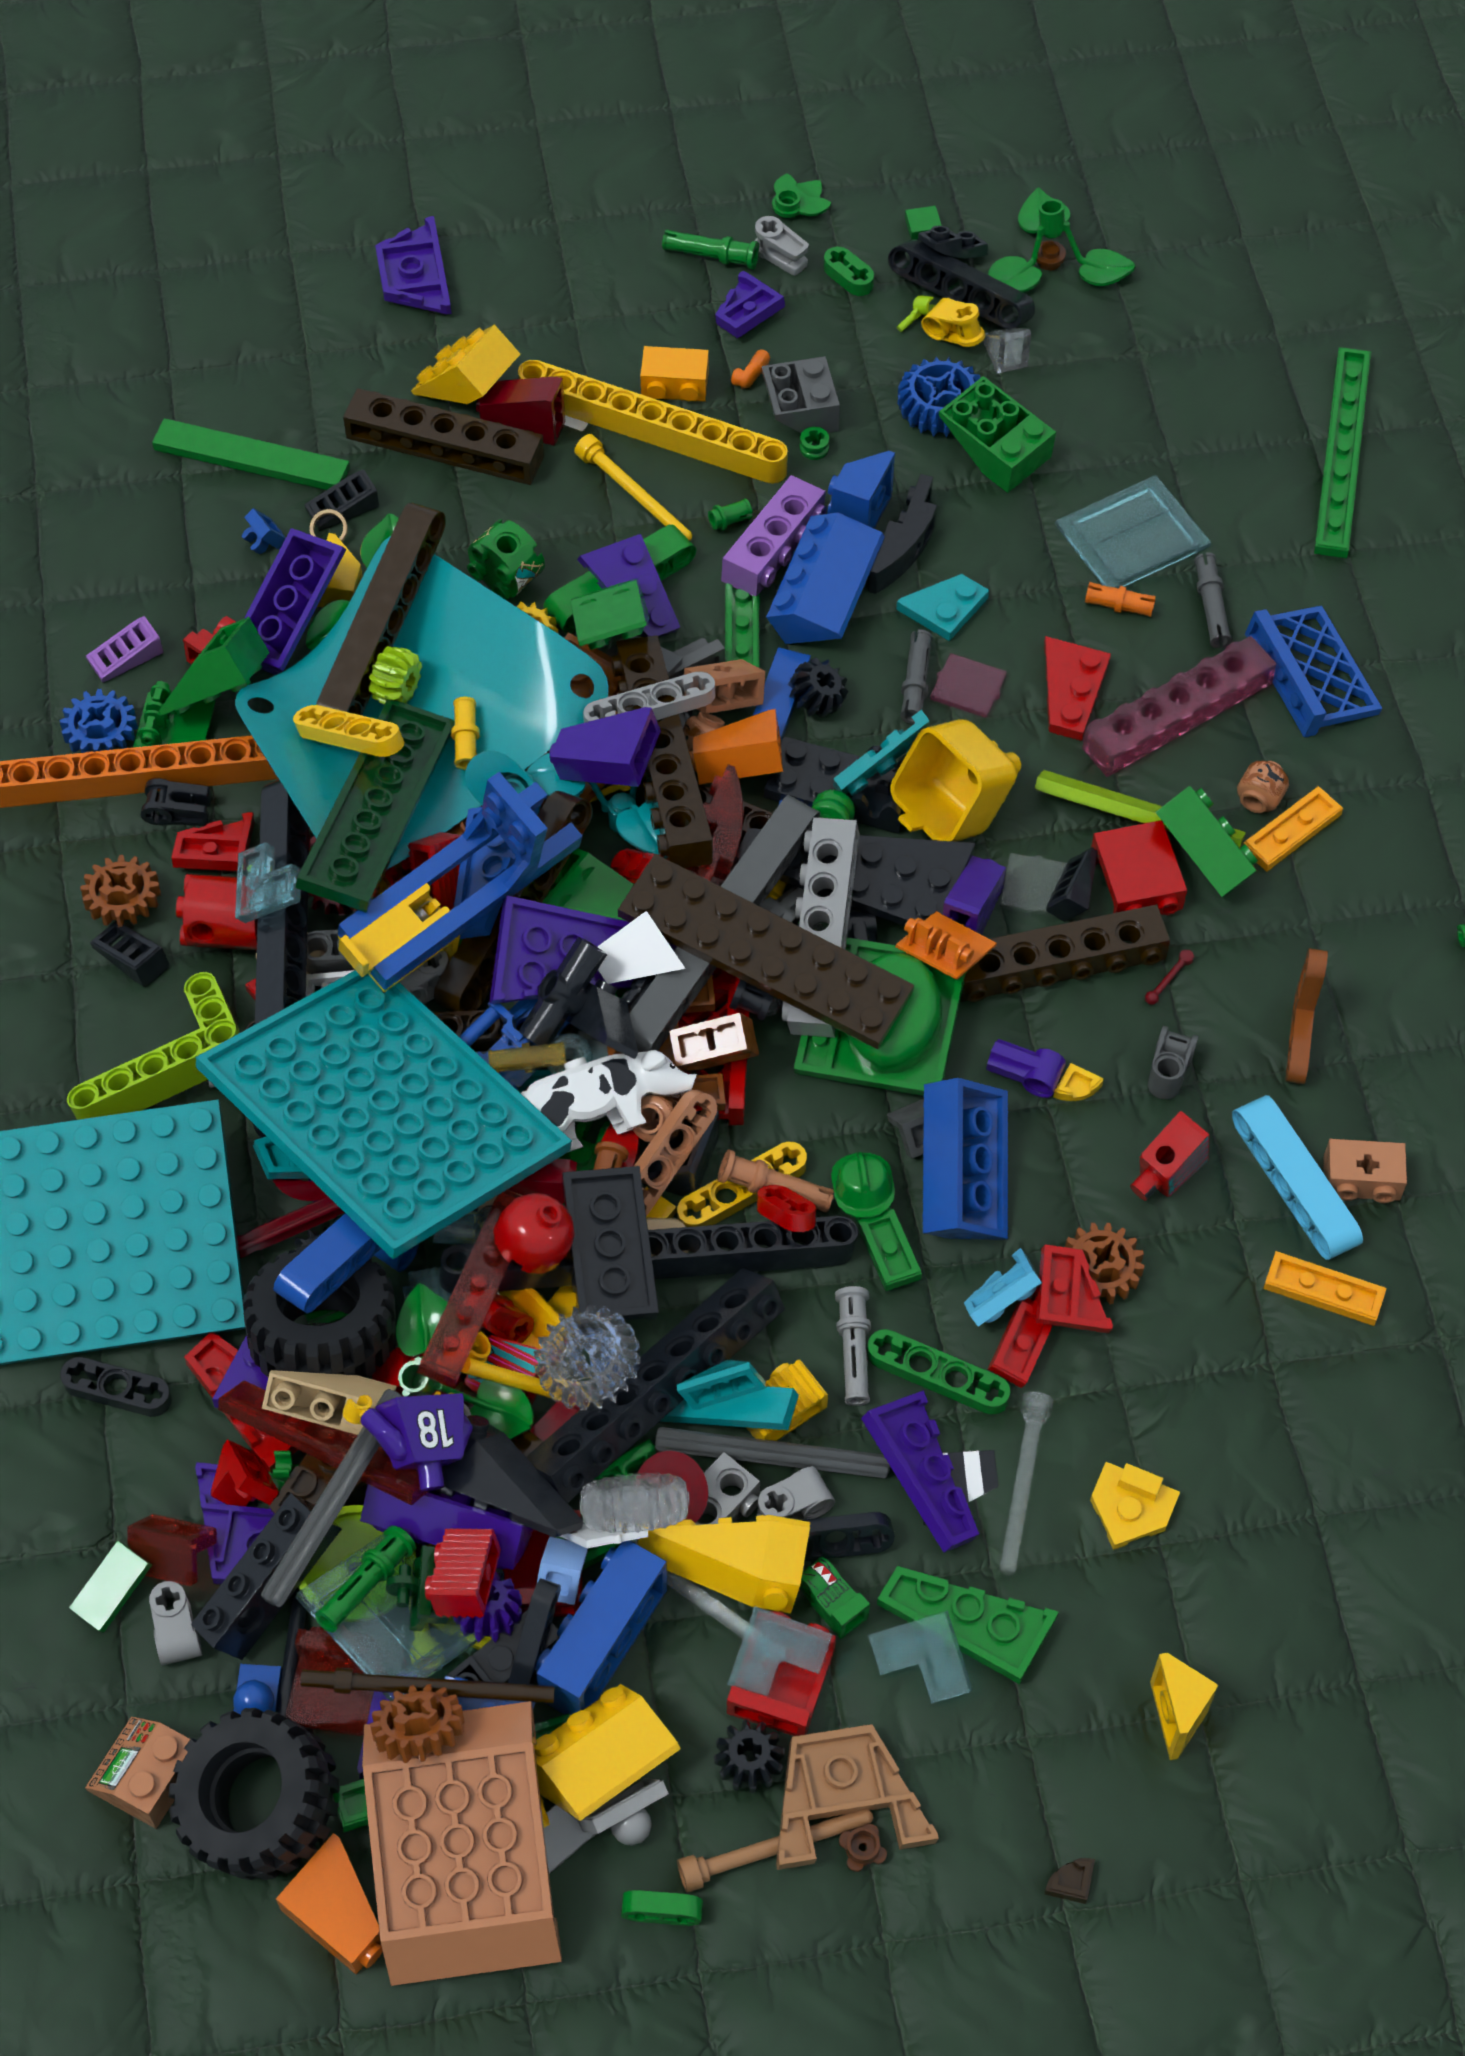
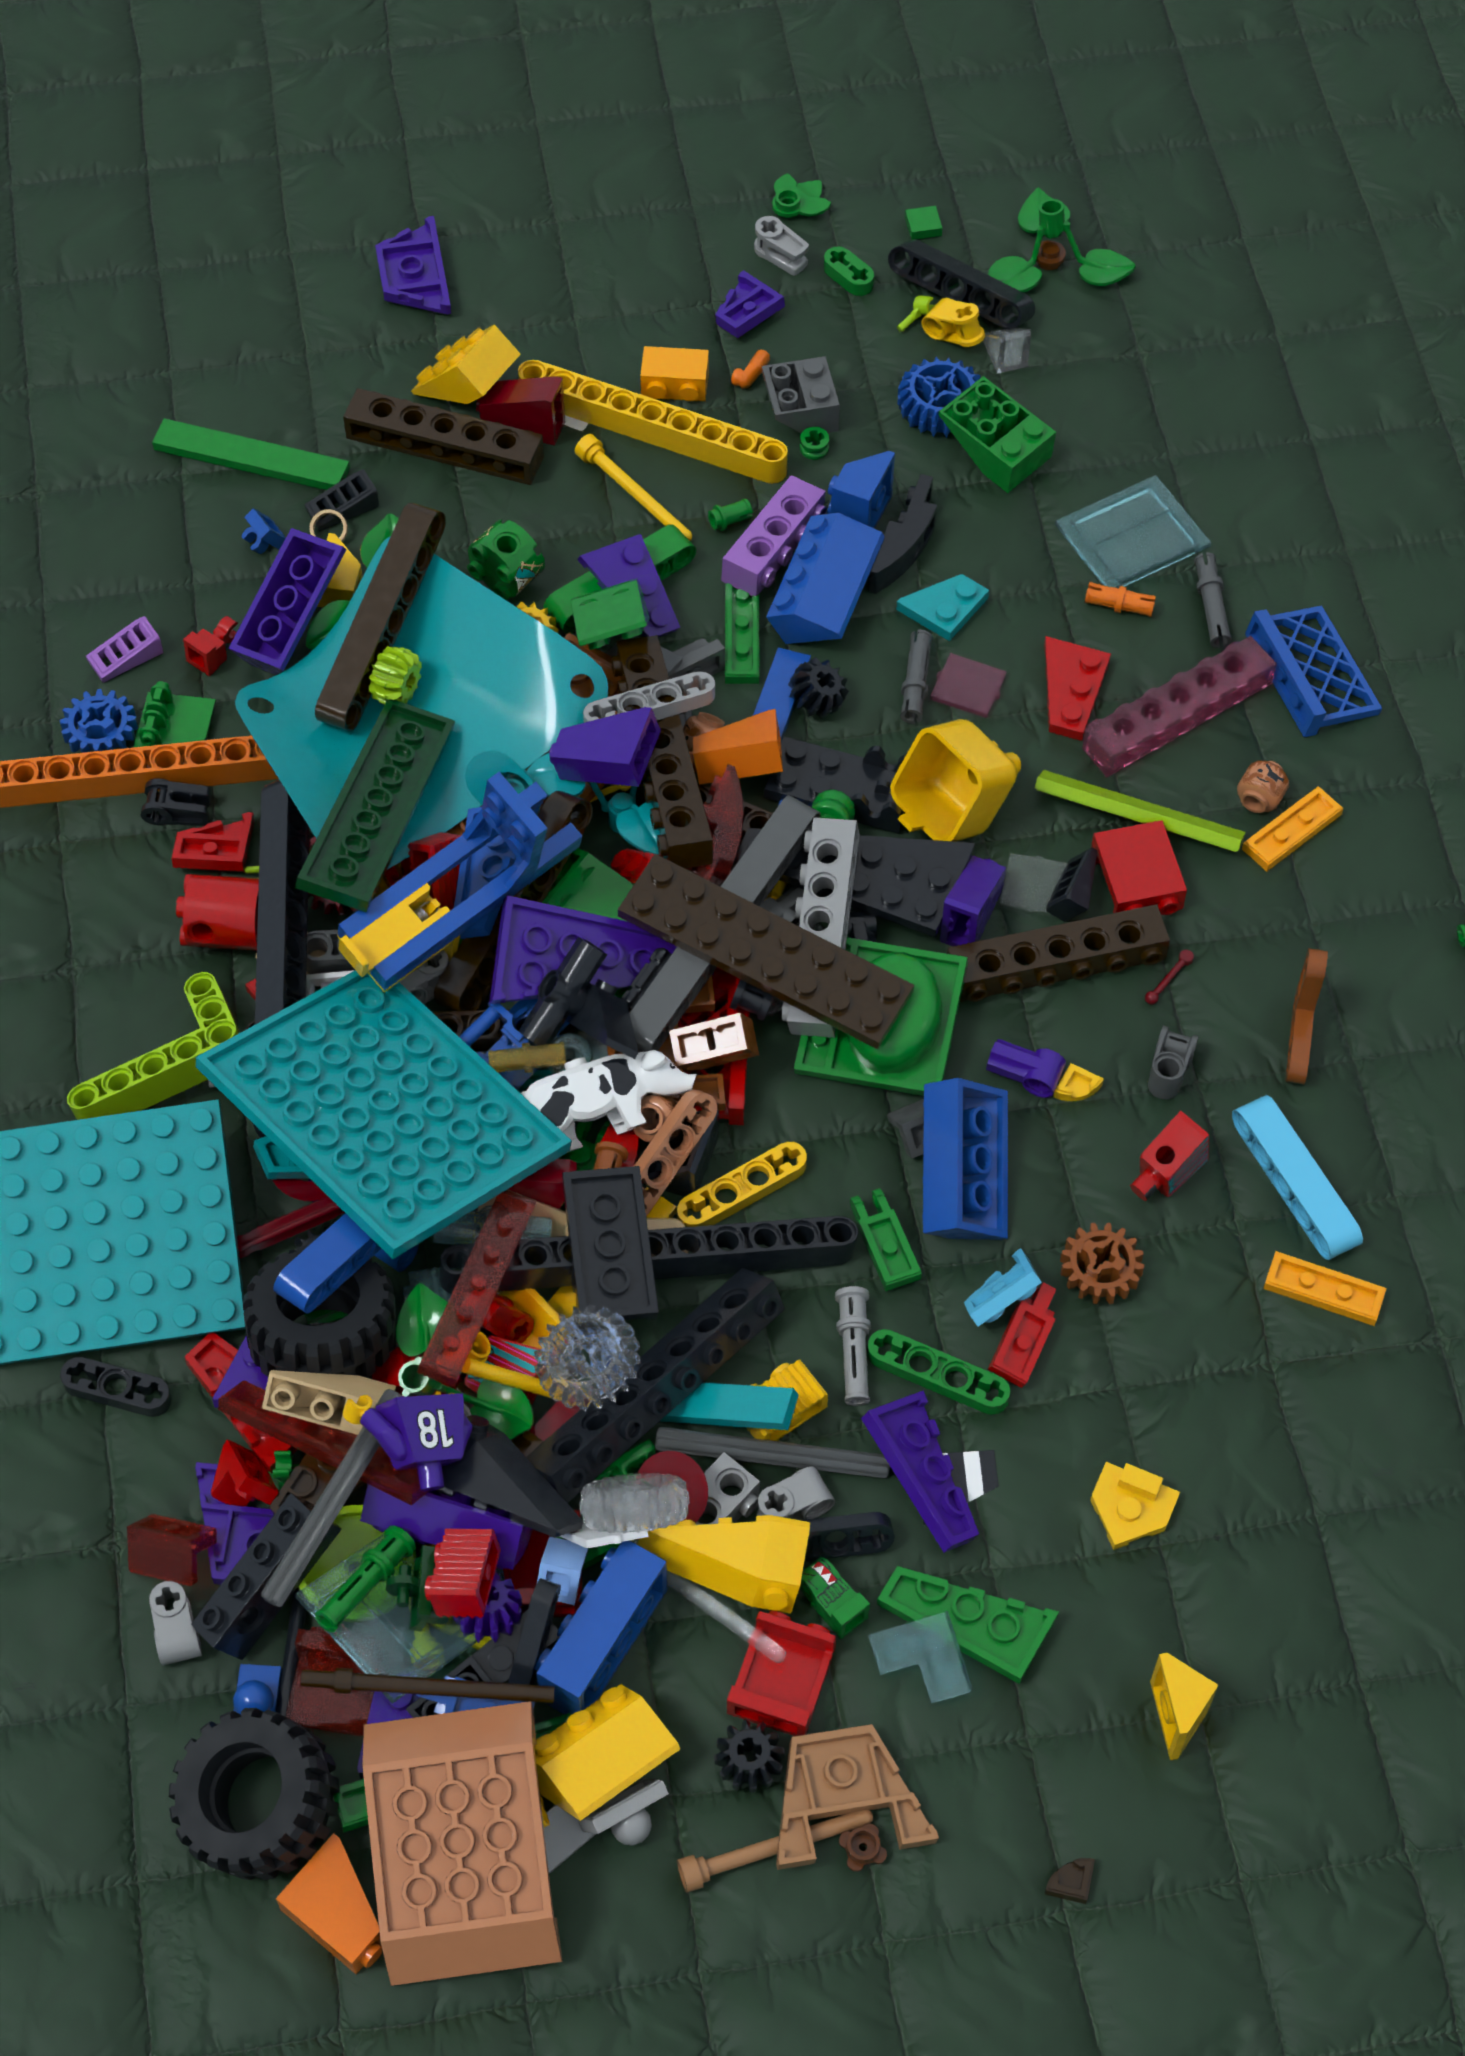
(110, 1586): tile -> none
(120, 890): dark orange gear -> none
(140, 1770): nougat slope -> none
(145, 966): black slope -> none
(222, 665): green slope -> none
(261, 887): clear light blue plate -> none
(348, 730): yellow beam -> none
(417, 1723): dark orange gear -> none
(465, 731): yellow pin -> none
(534, 1232): red cylinder -> none
(637, 952): white sticker -> none
(661, 1907): green beam -> none
(720, 1384): teal slope -> none
(724, 249): green pin -> none
(736, 685): nougat brick -> none
(757, 1174): nougat pin -> none
(774, 1639): clear light blue plate -> none
(786, 1208): red beam -> none
(863, 1185): green piece -> none
(897, 743): teal wing -> none
(944, 944): orange hinge -> none
(959, 245): black slope -> none
(1035, 1409): clear piece -> none
(1068, 1292): red wing -> none
(1208, 840): green brick -> none
(1342, 453): green tile -> none
(1366, 1169): nougat brick -> none

